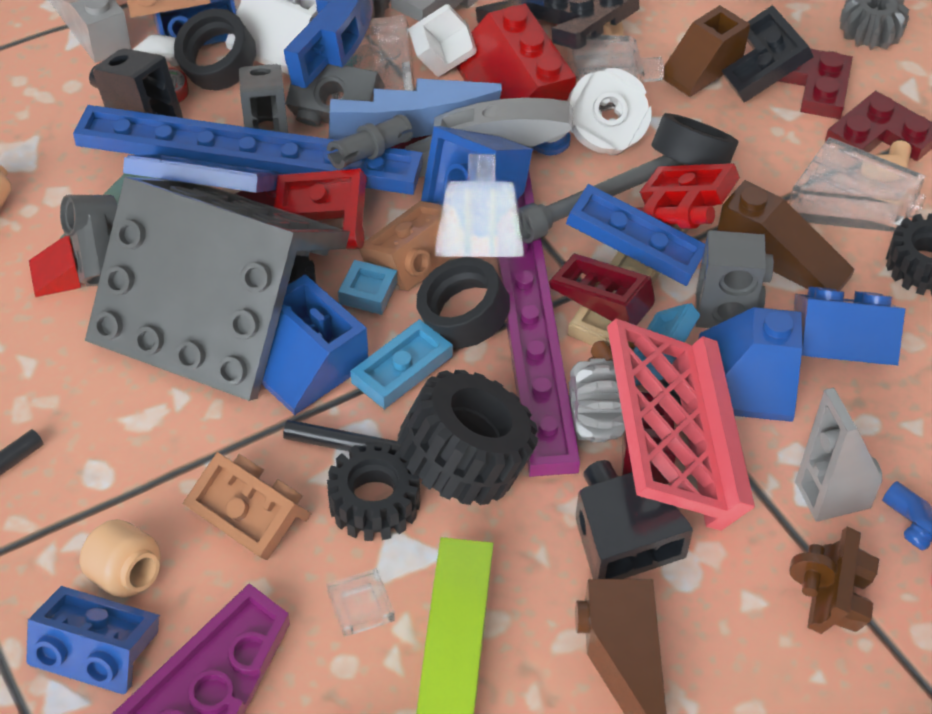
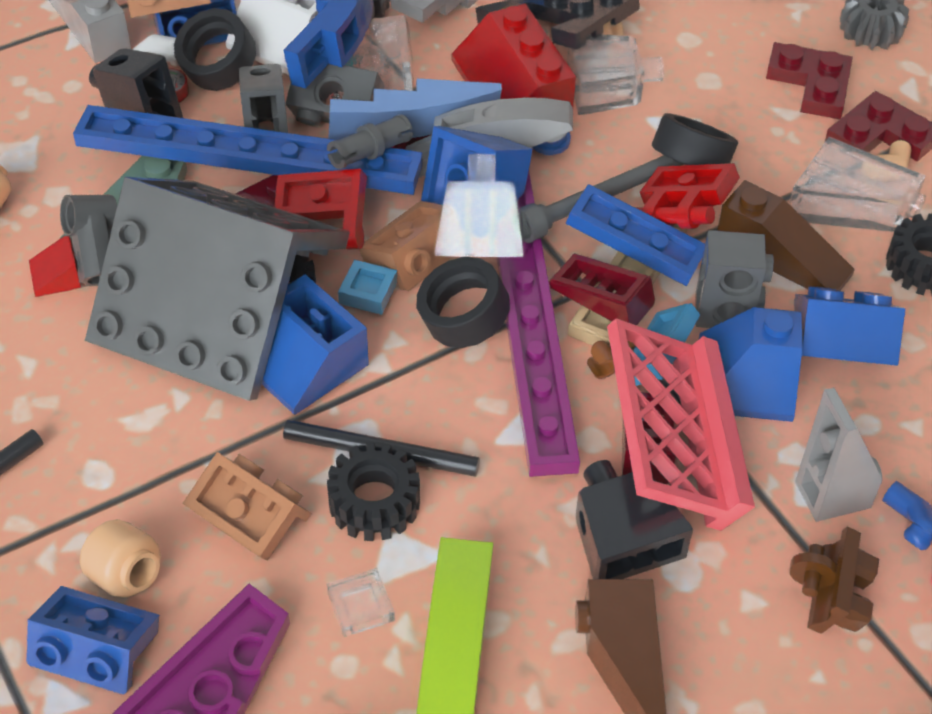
(201, 172): tile -> none
(401, 364): dark azure plate -> none
(442, 40): white panel -> none
(467, 437): black tyre -> none
(595, 401): light grey gear -> none
(622, 90): white plate -> none
(706, 50): reddish brown slope -> none
(774, 55): black plate -> none

